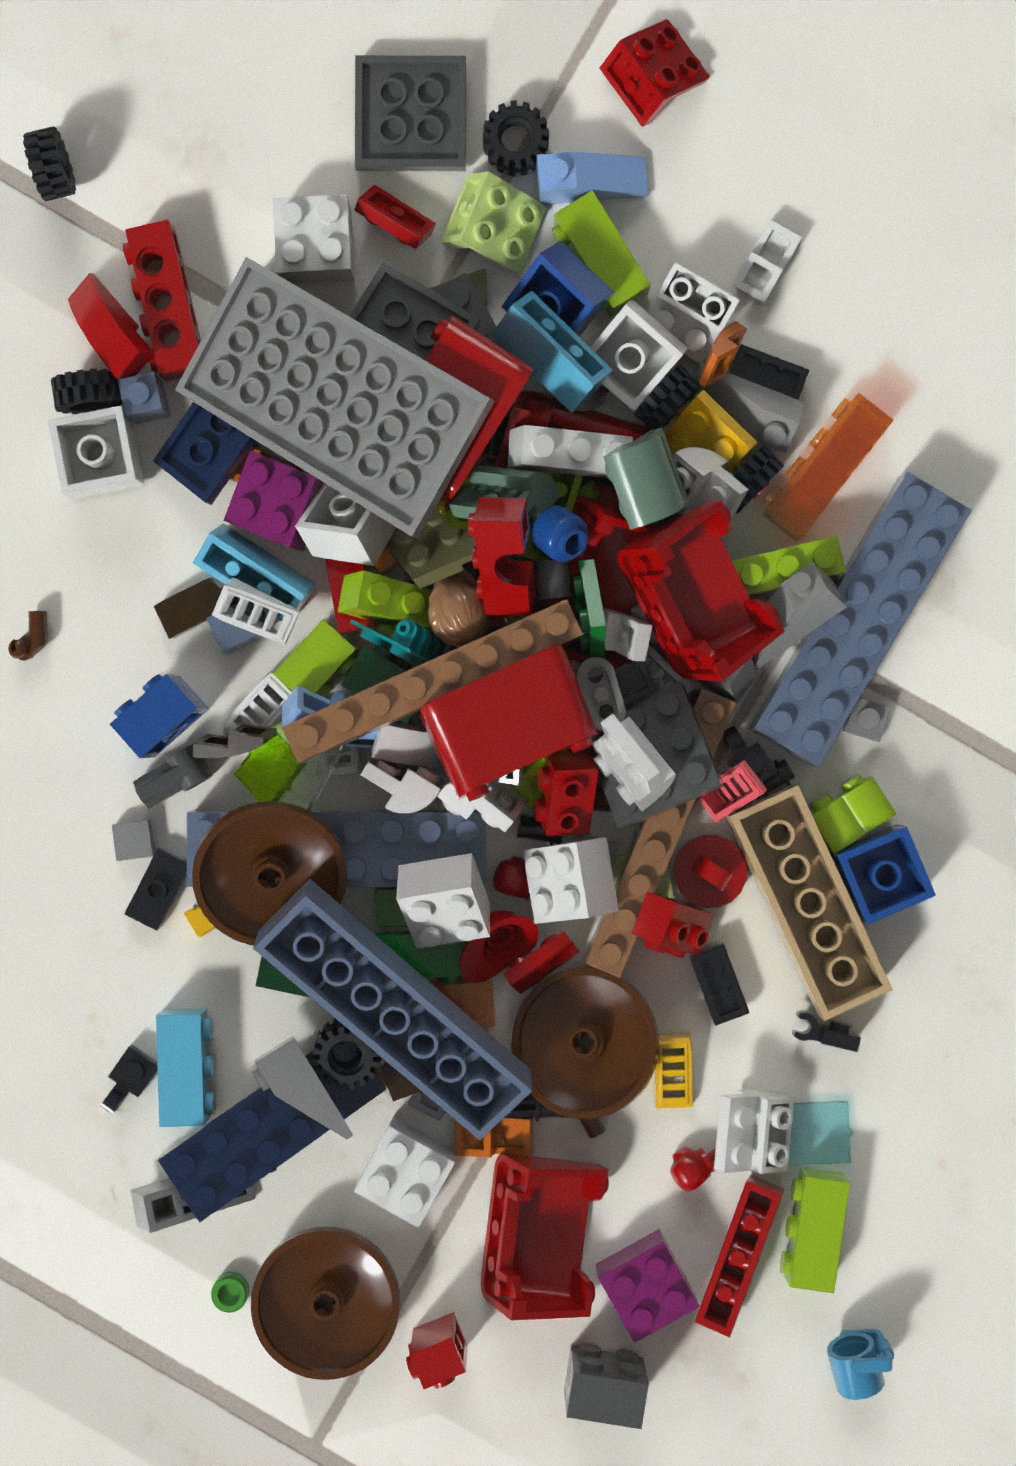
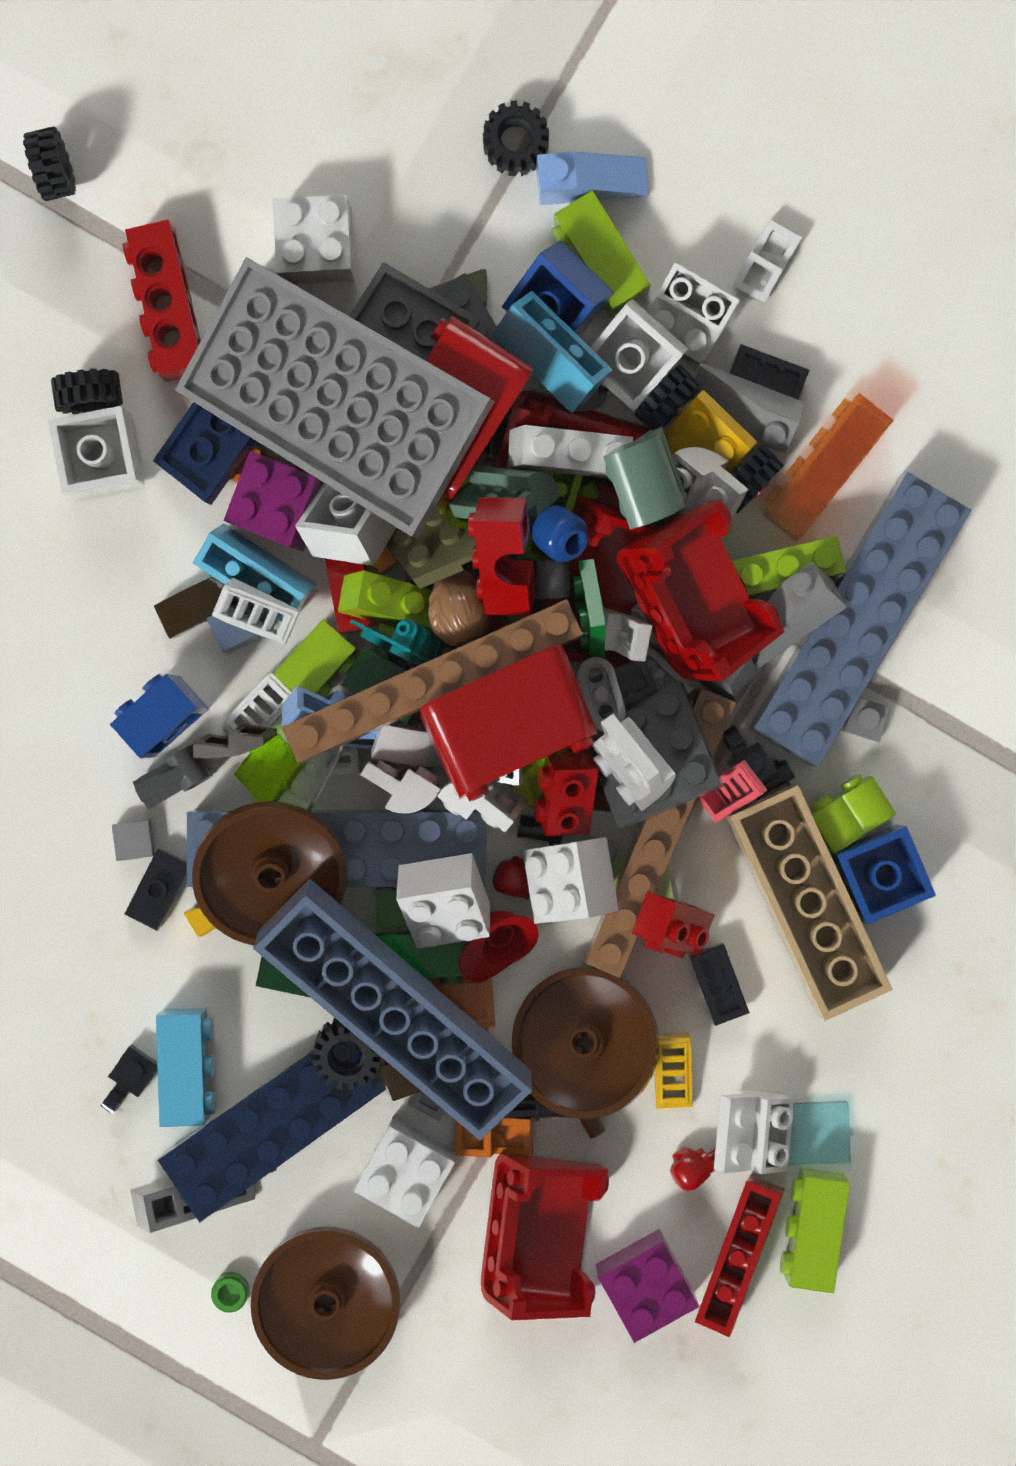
(33, 640): reddish brown arm -> none
(109, 328): red slope -> none
(144, 398): sand blue brick -> none
(296, 1083): light grey slope -> none
(395, 217): red plate -> none
(410, 113): dark grey plate -> none
(437, 1352): red brick -> none
(494, 220): yellowish green bracket -> none
(530, 969): red plate -> none
(606, 1386): dark grey brick -> none
(652, 70): red bracket -> none
(709, 871): red tile -> none
(722, 353): orange slope -> none
(835, 1034): black plate -> none
(857, 1364): dark azure piece -> none

